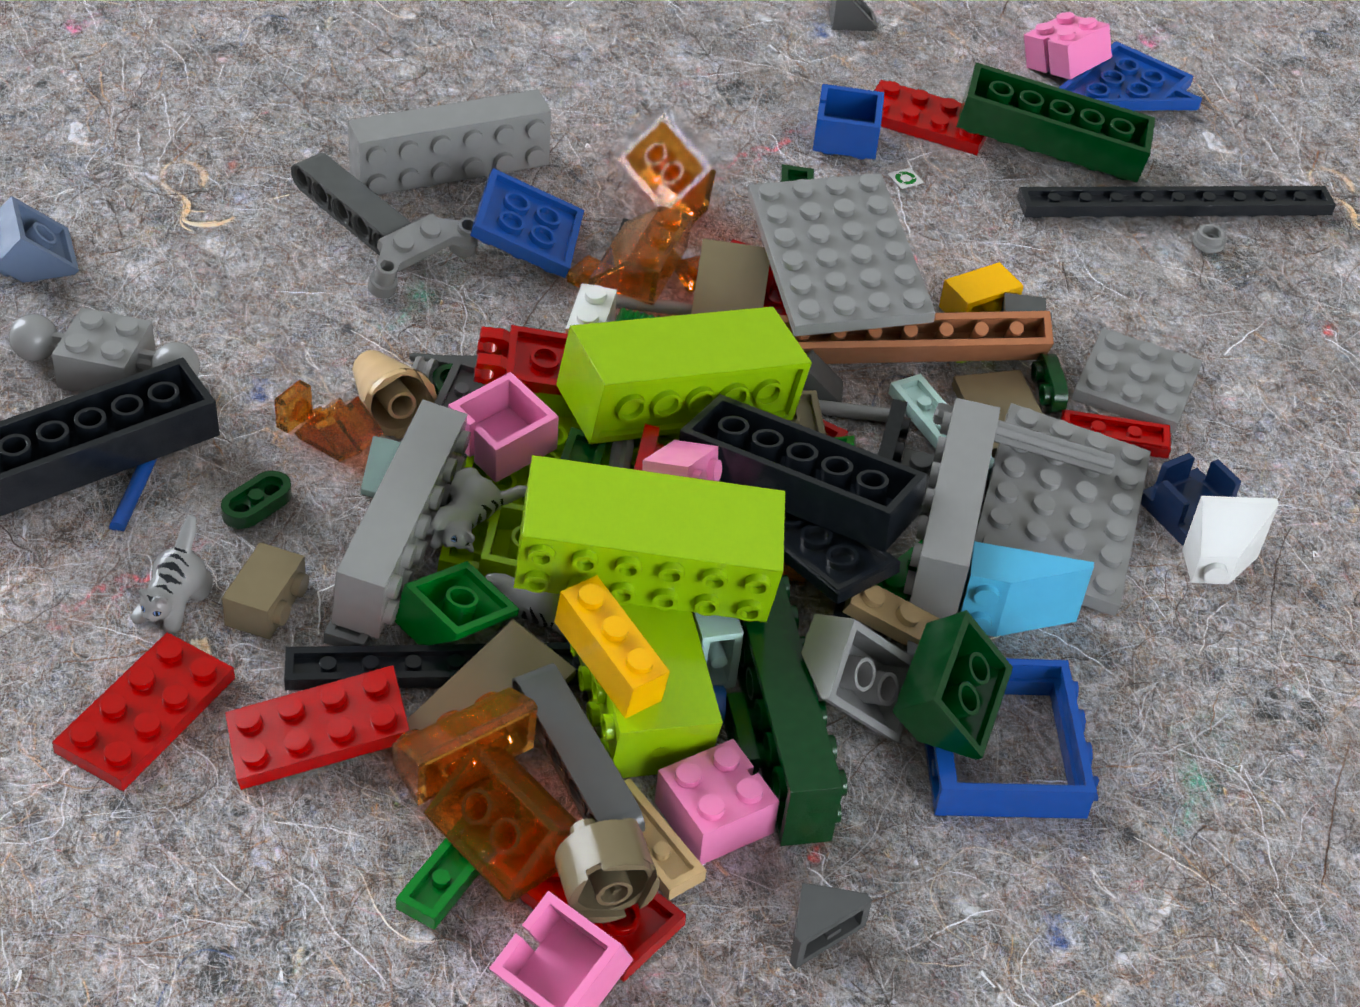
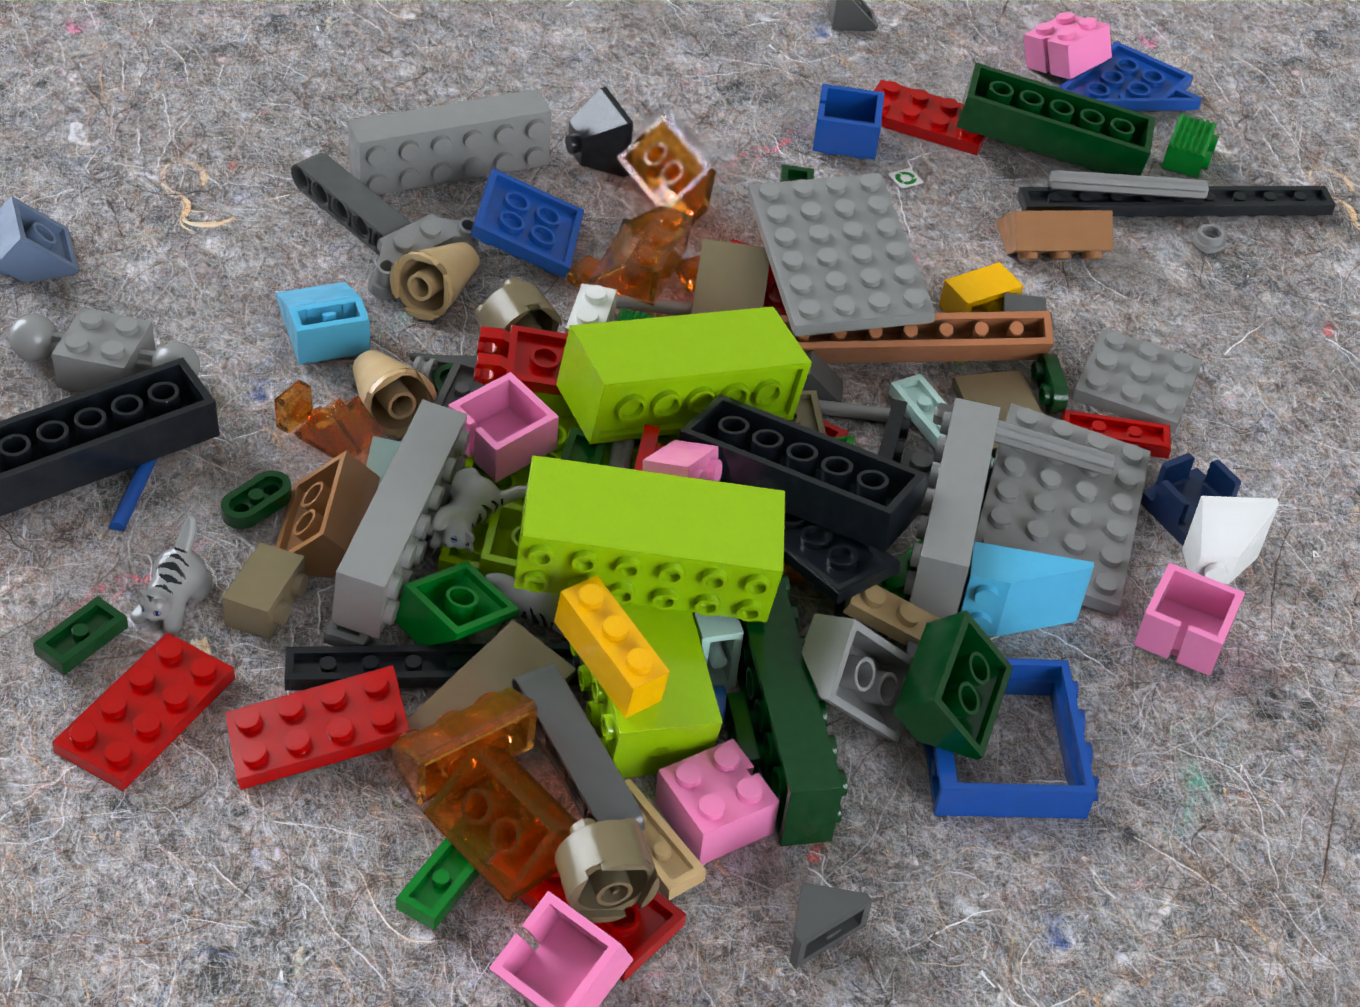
(80, 635): none -> dark green plate
(325, 322): none -> medium azure slope
(327, 513): none -> medium nougat slope
(433, 278): none -> tan cone
(518, 305): none -> dark tan brick
(600, 134): none -> black slope
(1057, 233): none -> medium nougat slope
(1128, 184): none -> light grey axle
(1189, 618): none -> bright pink piece
(1190, 146): none -> green brick

